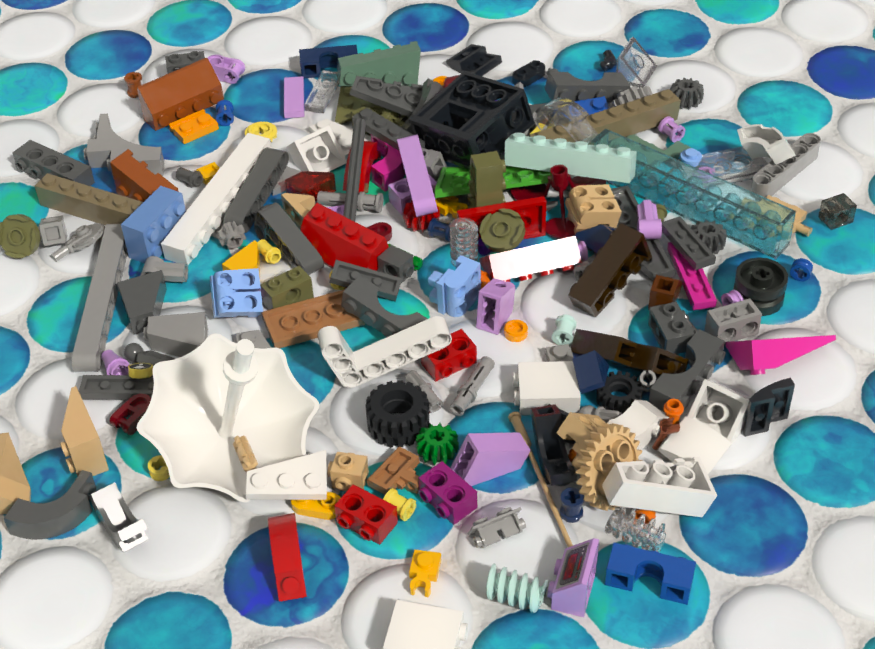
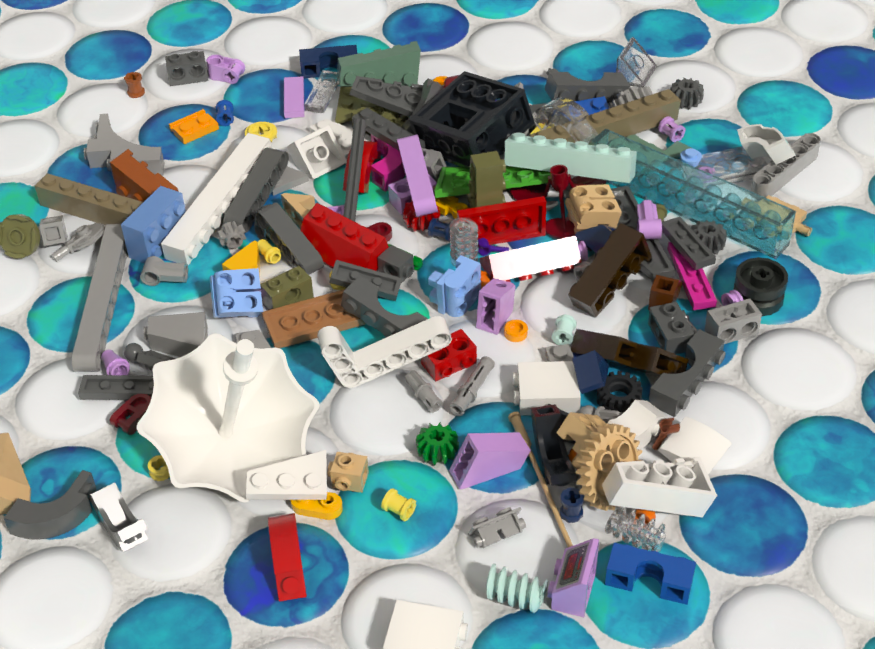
(40, 160): dark grey brick -> none
(81, 438): tan slope -> none
(140, 370): light yellow tile -> none
(142, 298): dark grey slope -> none
(179, 94): dark orange slope -> none
(194, 178): dark grey pin -> none
(208, 172): yellow tile -> none
(245, 453): tan axle -> none
(311, 183): clear red slope -> none
(365, 201): light grey pin -> none
(366, 514): red brick -> none
(392, 399): black tyre -> none
(396, 472): medium nougat hinge -> none
(423, 569): yellow plate -> none
(447, 493): magenta brick -> none
(474, 60): black slope -> none
(502, 230): olive tile -> none
(529, 73): black plate -> none
(609, 60): black arm -> none
(649, 375): light grey pin -> none
(674, 408): orange pin -> none
(720, 409): white slope -> none
(768, 406): black slope -> none
(772, 353): dark pink wedge -> none
(804, 264): blue bush -> none
(837, 211): clear smoke brick -> none

